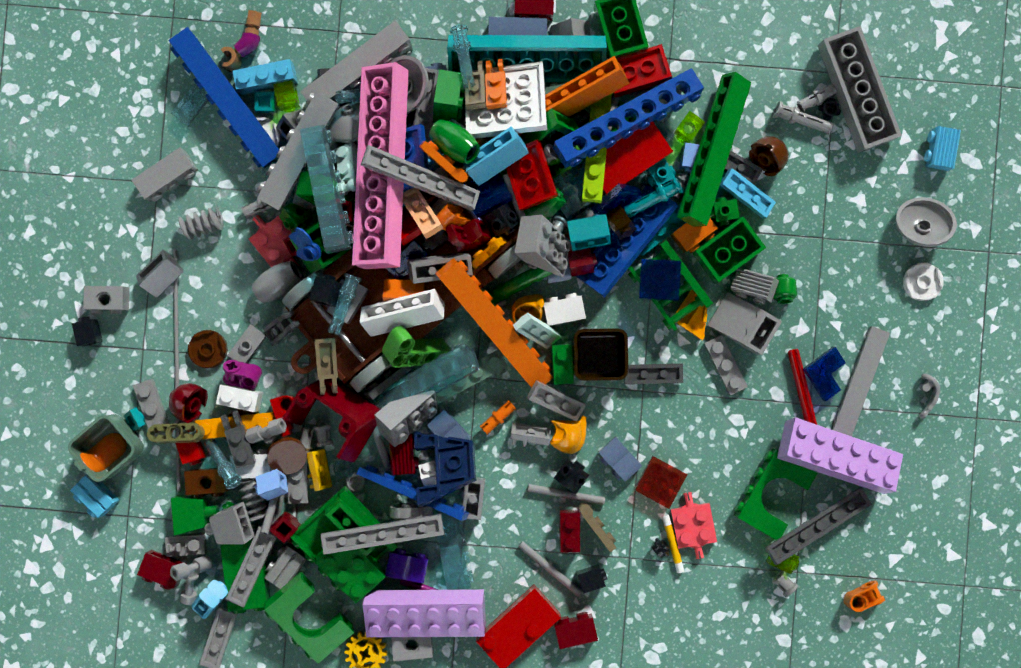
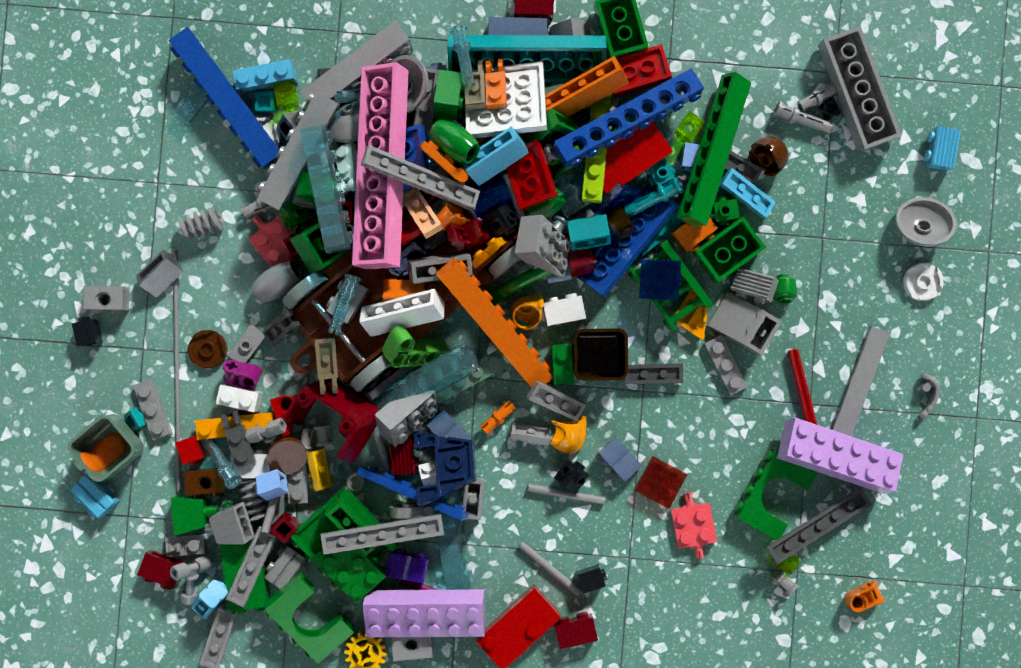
(165, 175): light grey brick -> none
(168, 429): olive beam -> none
(187, 401): dark red cylinder -> none
(246, 44): medium nougat piece -> none
(307, 248): blue plate -> none
(325, 290): black brick -> none
(536, 330): light aqua plate -> none
(569, 530): dark red brick -> none
(596, 524): dark tan hinge -> none
(661, 548): black plate -> none
(672, 543): yellow bar -> none
(820, 373): clear blue plate -> none

